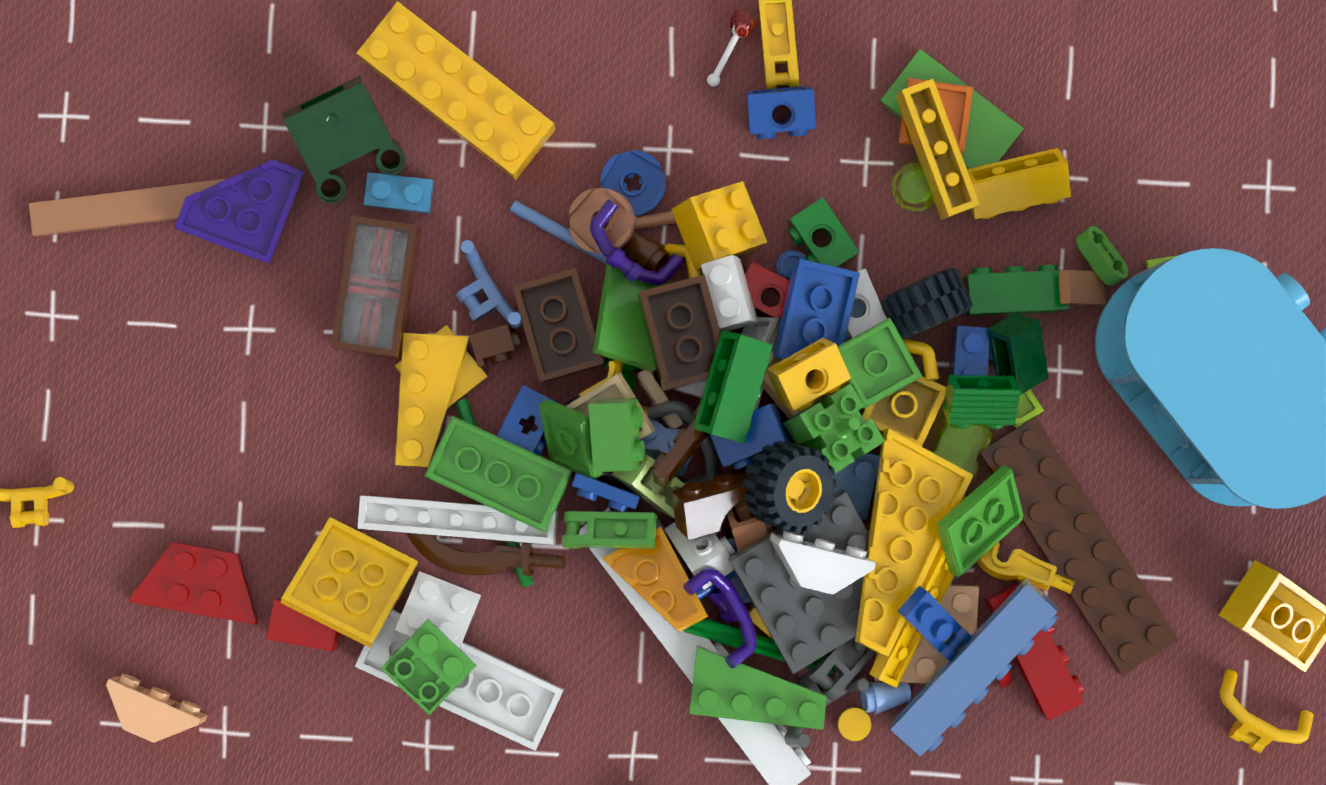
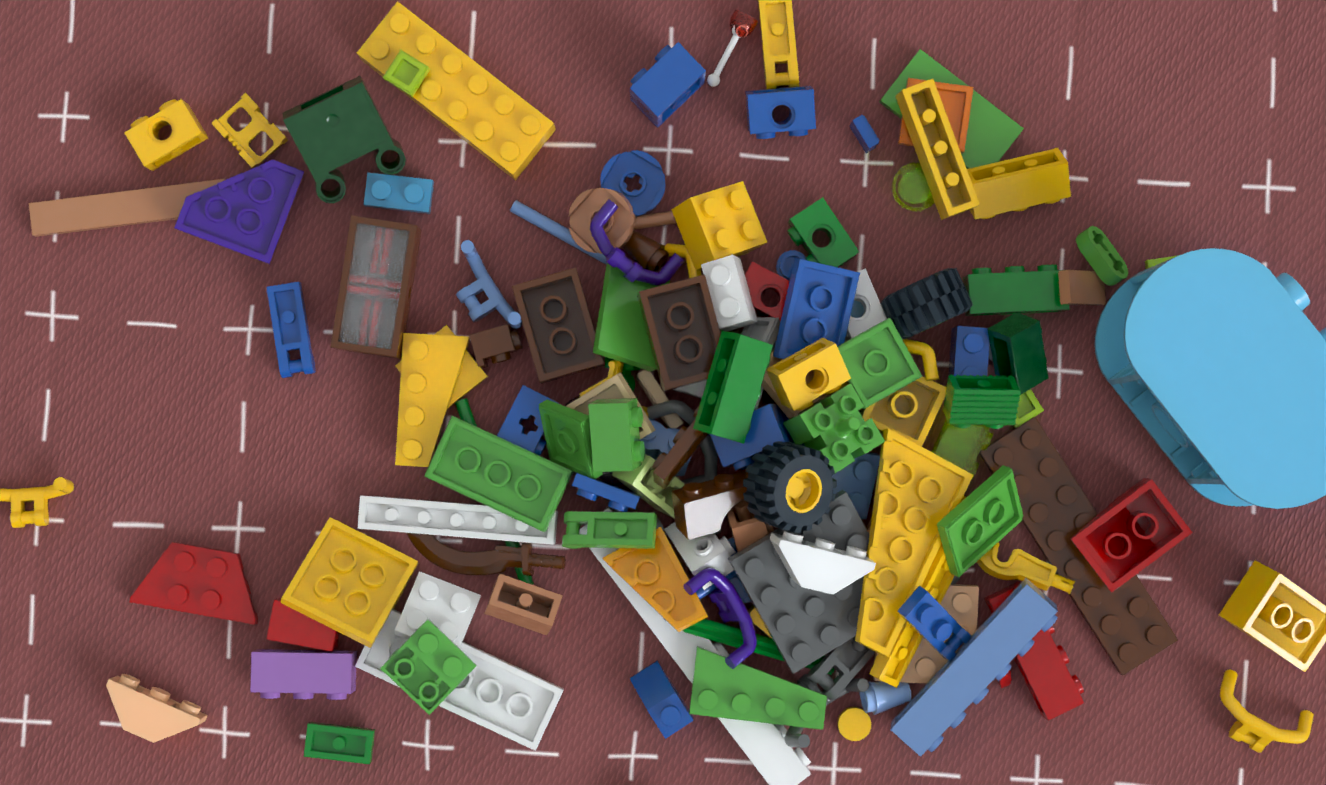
(185, 134): none -> yellow brick
(257, 125): none -> yellow piece
(290, 328): none -> blue plate
(303, 673): none -> medium lavender brick
(339, 742): none -> green plate
(406, 73): none -> lime tile
(523, 604): none -> nougat brick
(661, 699): none -> blue slope
(666, 83): none -> blue brick
(864, 133): none -> blue tile
(1130, 534): none -> red slope

